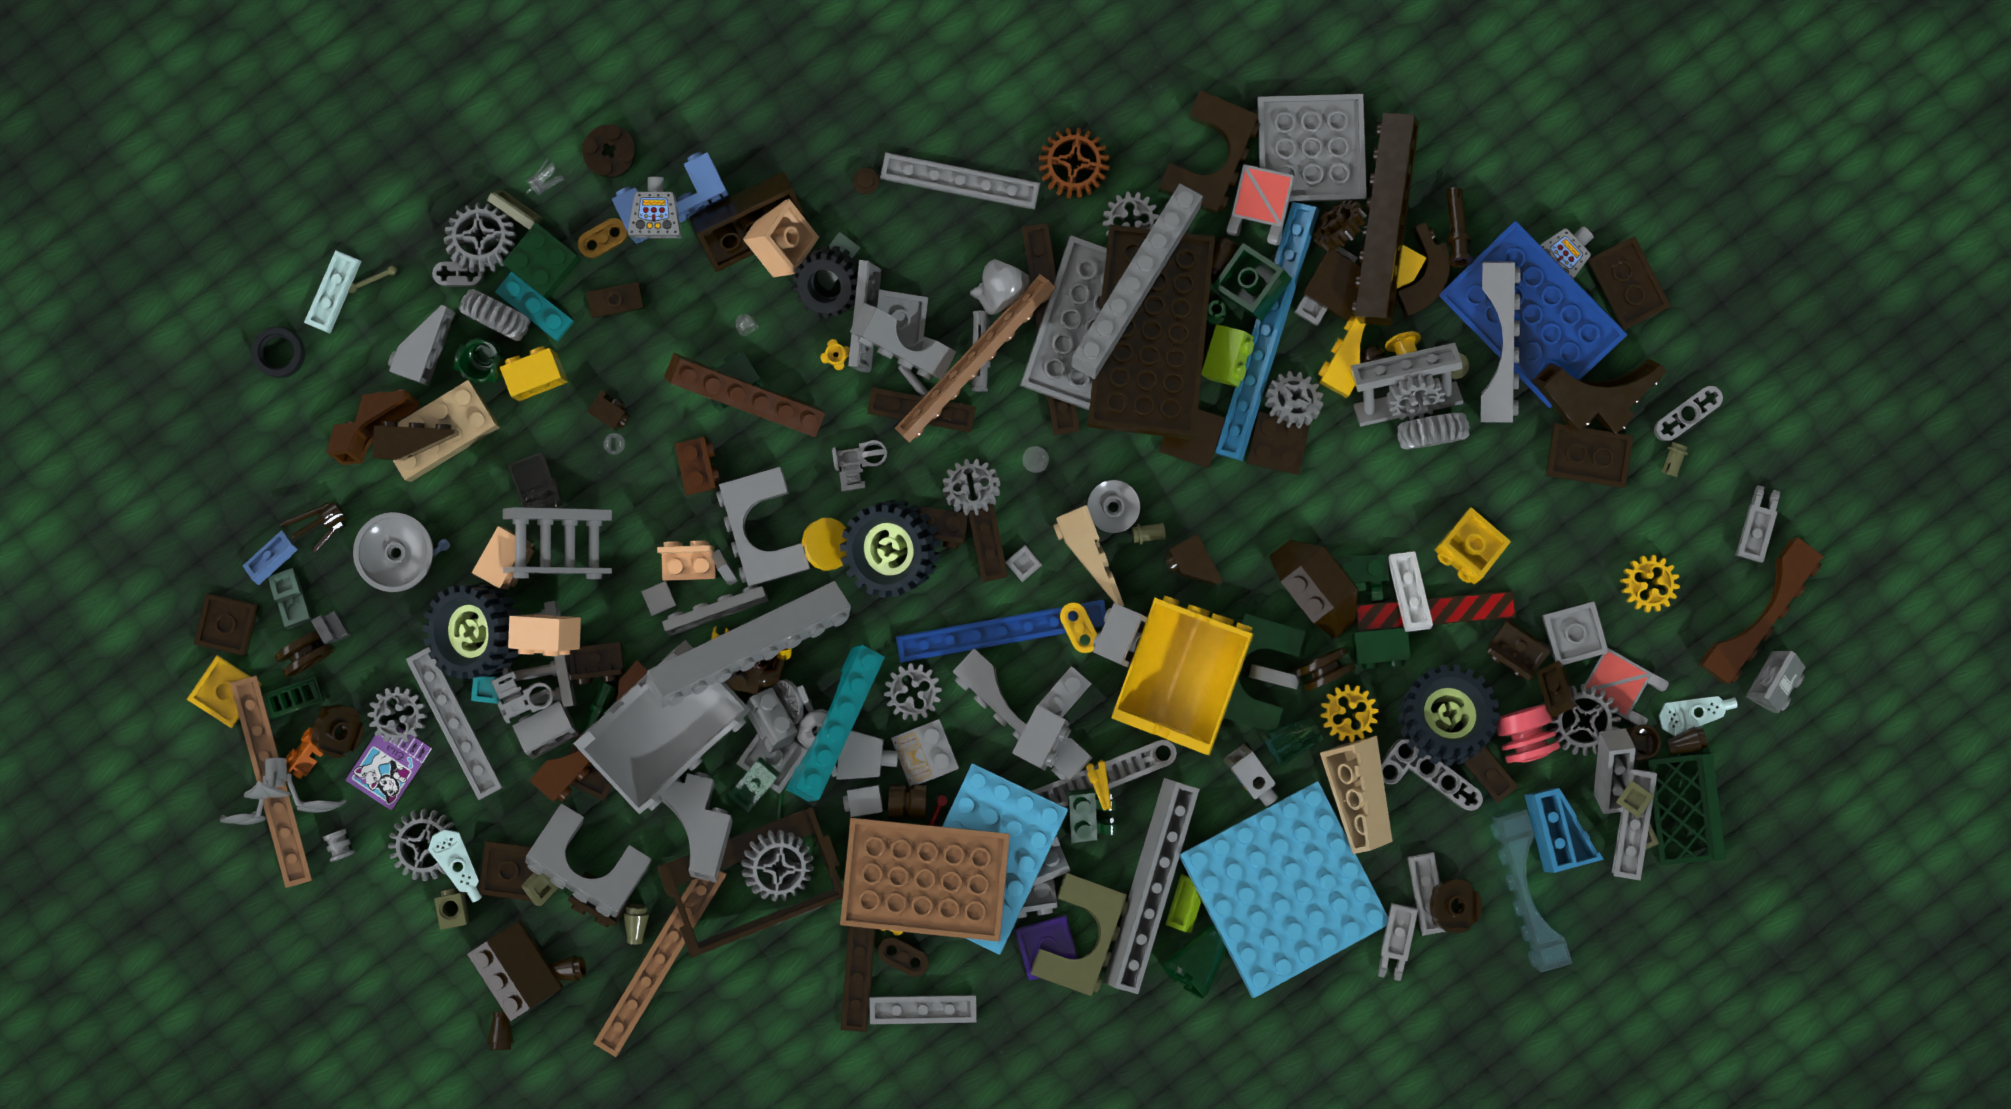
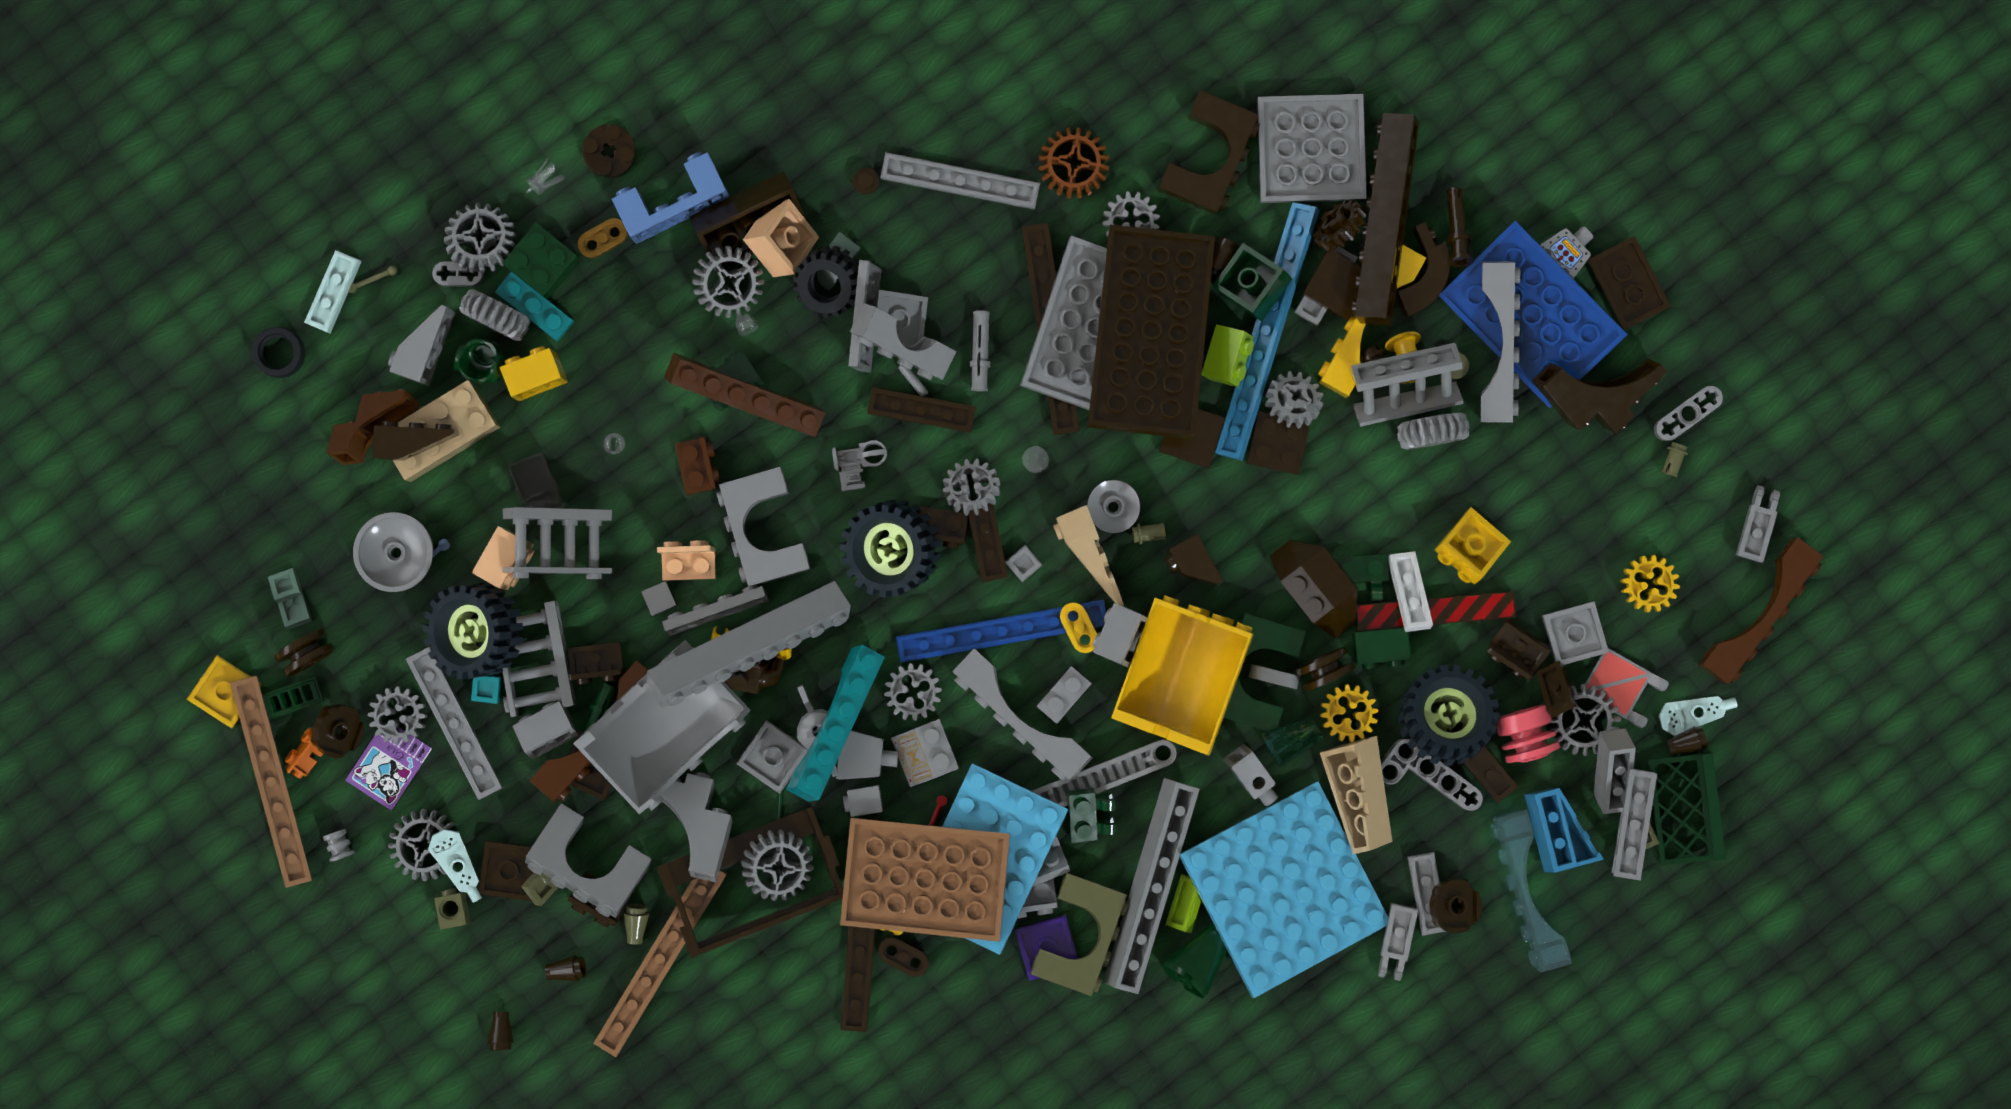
(226, 624): dark brown tile -> none
(270, 557): medium blue plate -> none
(275, 777): light grey plant -> none
(329, 515): dark brown plant -> none
(331, 627): flat silver slope -> none
(514, 208): olive tile -> none
(514, 701): light grey piece -> none
(515, 970): dark brown slope -> none
(544, 634): light nougat brick -> none
(609, 412): dark brown brick -> none
(615, 300): dark brown plate -> none
(655, 213): light grey torso -> none
(718, 289): none -> light grey gear
(724, 567): light grey tile -> none
(754, 784): plate -> none
(771, 720): light grey brick -> none
(790, 699): light grey wheel -> none
(822, 543): yellow tile -> none
(837, 362): yellow plate -> none
(907, 801): dark brown wheel -> none
(923, 1009): light grey plate -> none
(969, 364): medium nougat plate -> none
(1000, 286): light grey piece -> none
(1042, 738): light grey brick -> none
(1099, 780): yellow piece -> none
(1136, 281): light grey brick -> none
(1214, 307): dark green pin -> none
(1262, 198): coral flag -> none
(1415, 396): light grey gear -> none
(1589, 456): dark brown plate -> none
(1634, 799): olive tile -> none
(1645, 741): dark brown wheel -> none
(1776, 681): light grey slope -> none

